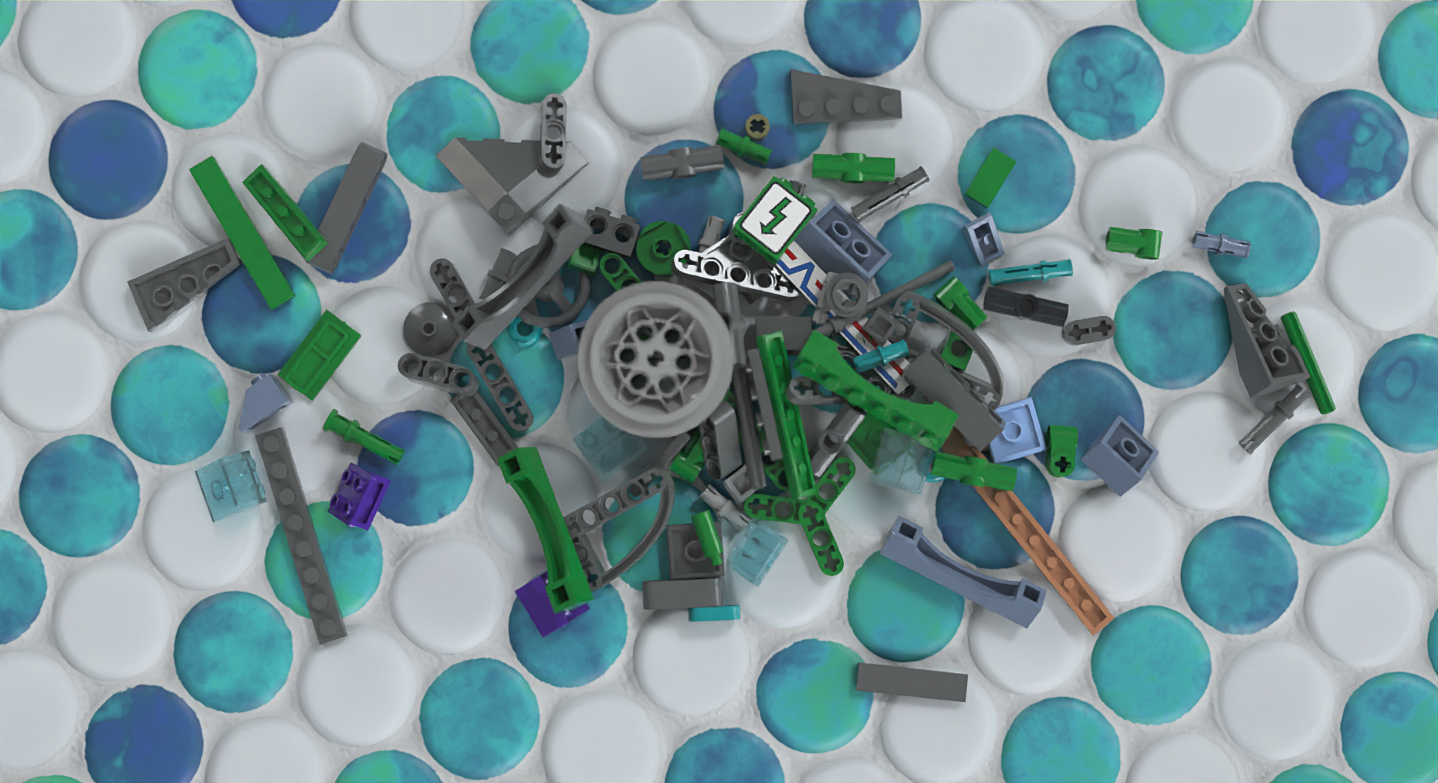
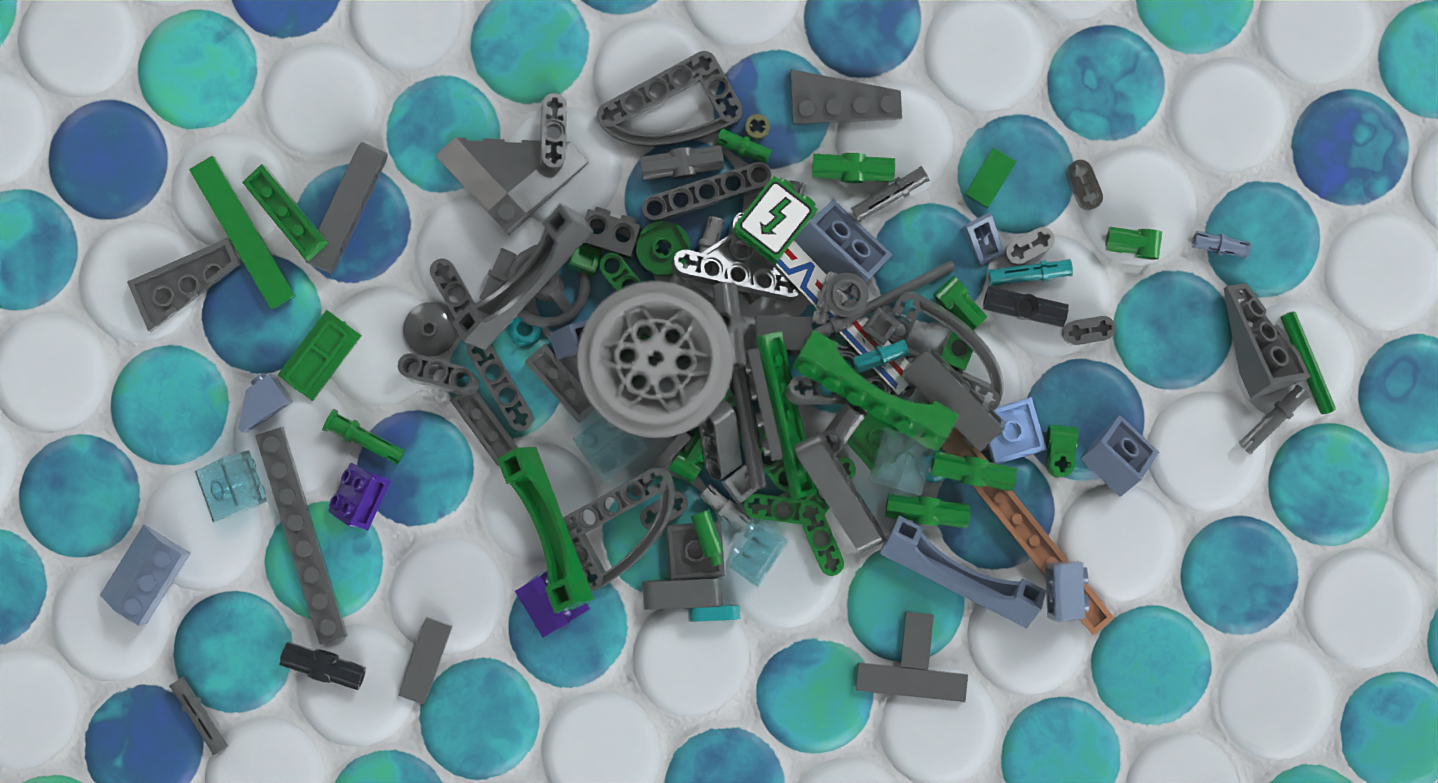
(144, 576): none -> sand blue slope
(198, 715): none -> dark grey pin
(322, 665): none -> black piece
(425, 660): none -> dark grey tile
(560, 382): none -> dark grey plate
(655, 506): none -> dark grey beam
(665, 78): none -> dark grey beam
(716, 182): none -> dark grey beam
(839, 492): none -> dark grey beam
(916, 640): none -> dark grey tile
(927, 510): none -> green piece
(1032, 252): none -> light grey beam
(1066, 590): none -> sand blue slope
(1078, 187): none -> clear smoke beam

